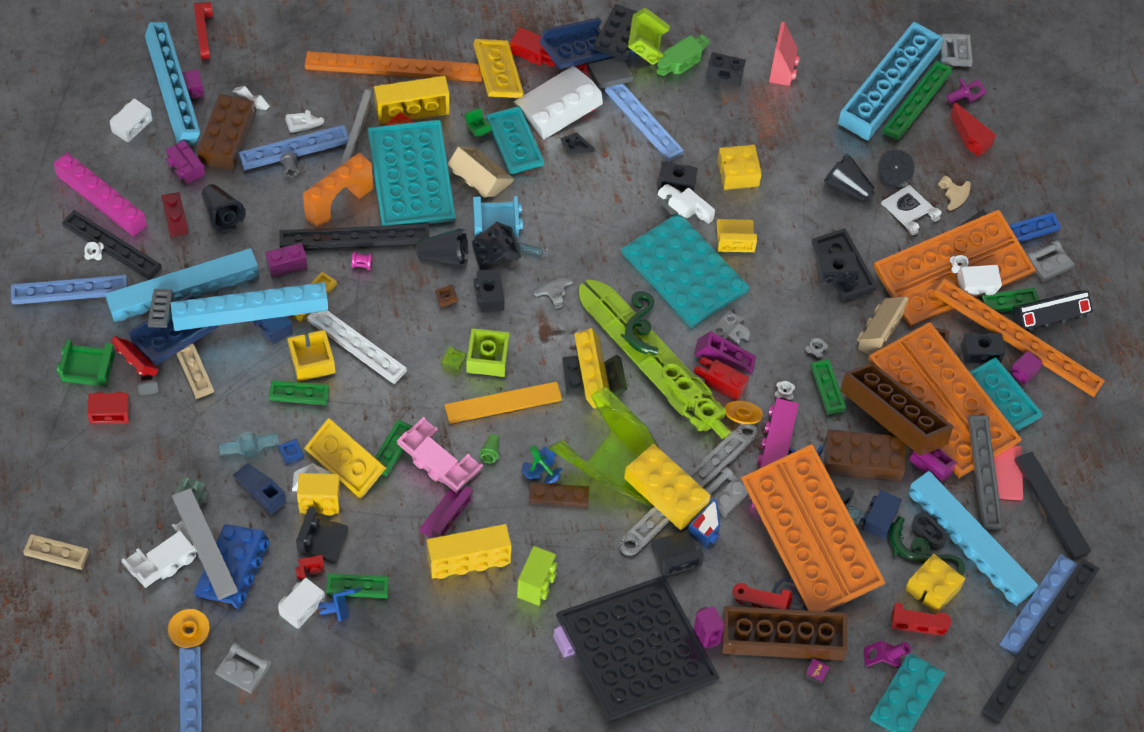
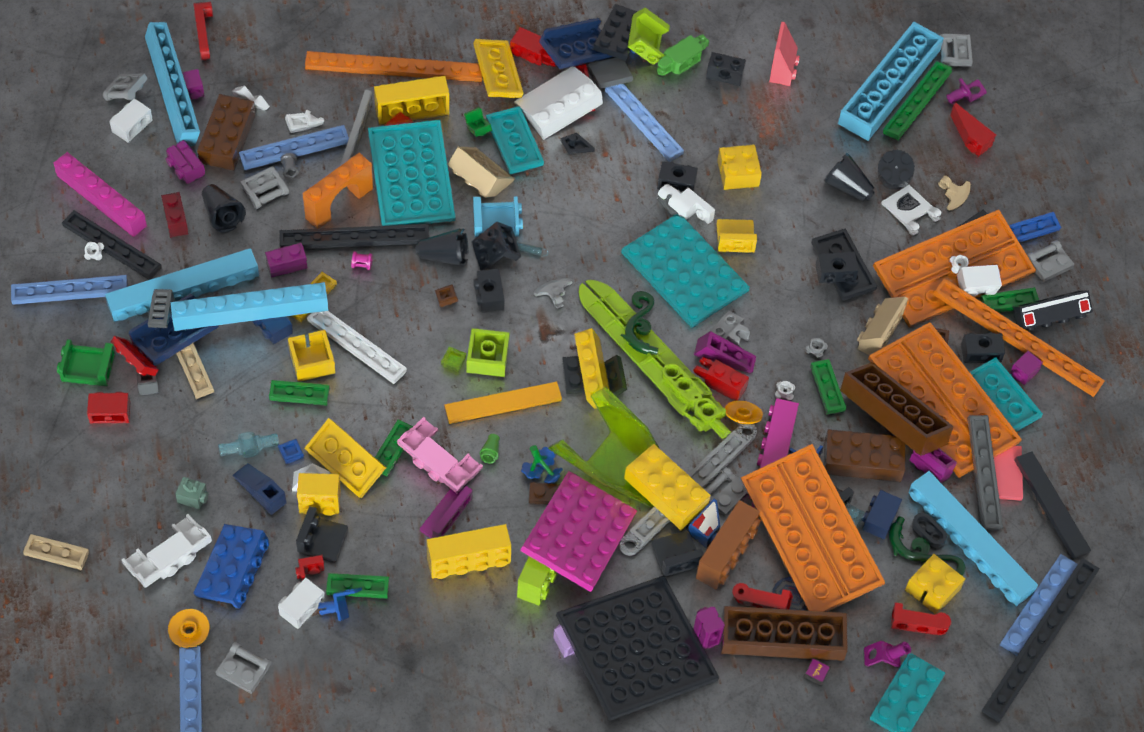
(125, 86): none -> light grey plate
(204, 544): light grey tile -> none
(262, 182): none -> light grey plate
(579, 531): none -> dark pink plate
(728, 545): none -> dark orange brick

